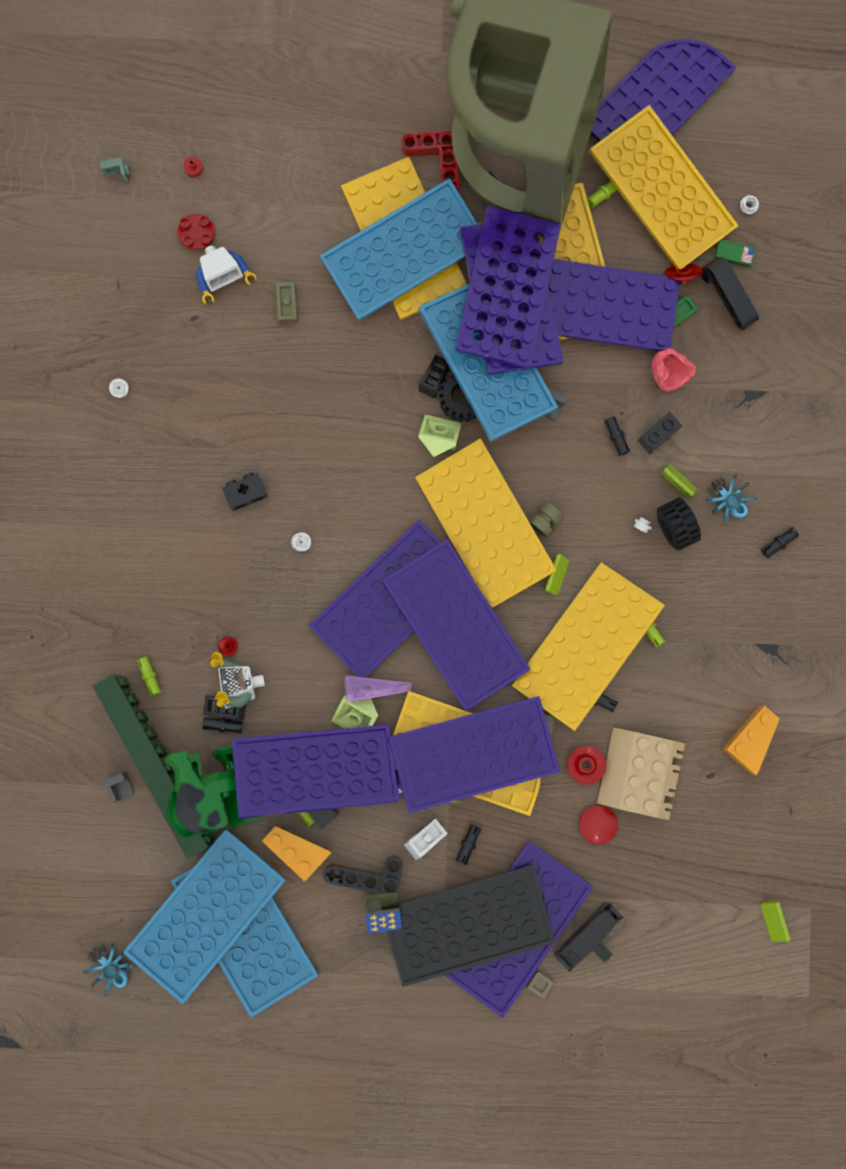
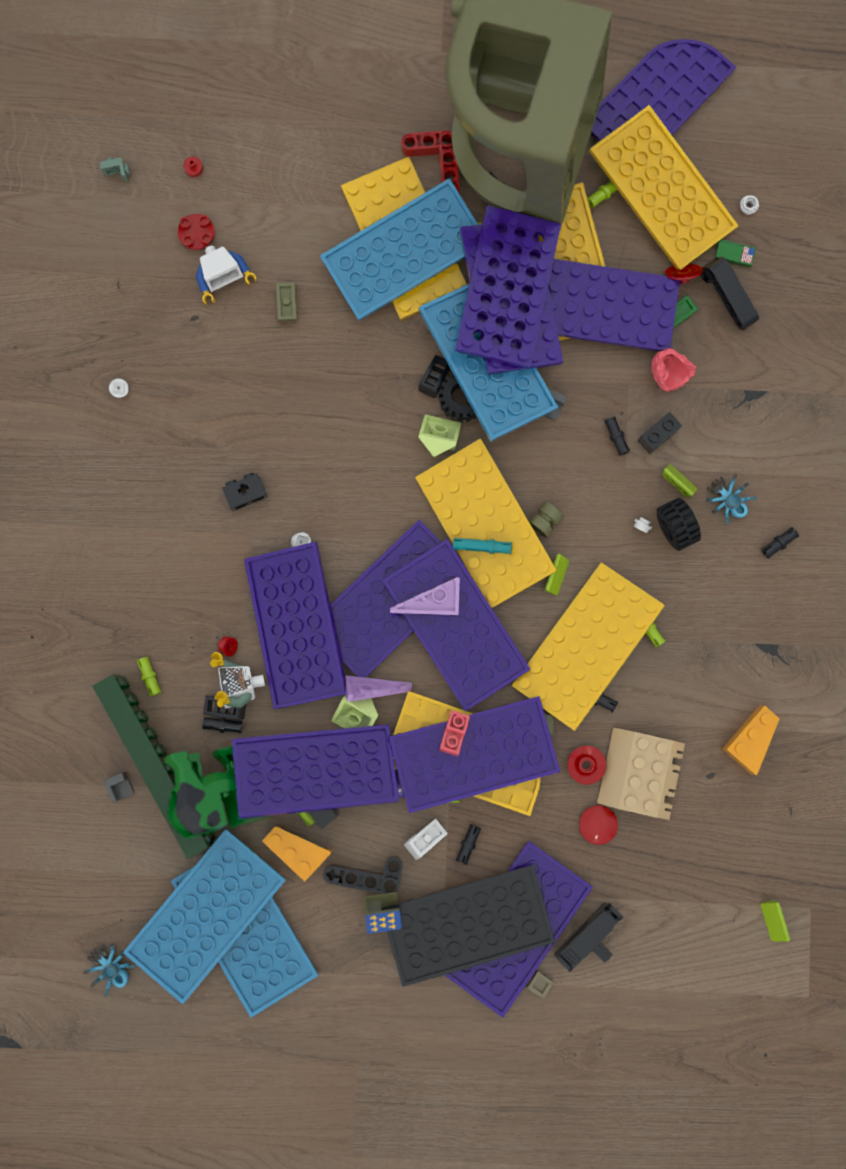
(295, 625): none -> dark purple plate
(437, 601): none -> lavender wing
(454, 733): none -> coral slope
(482, 545): none -> teal pin

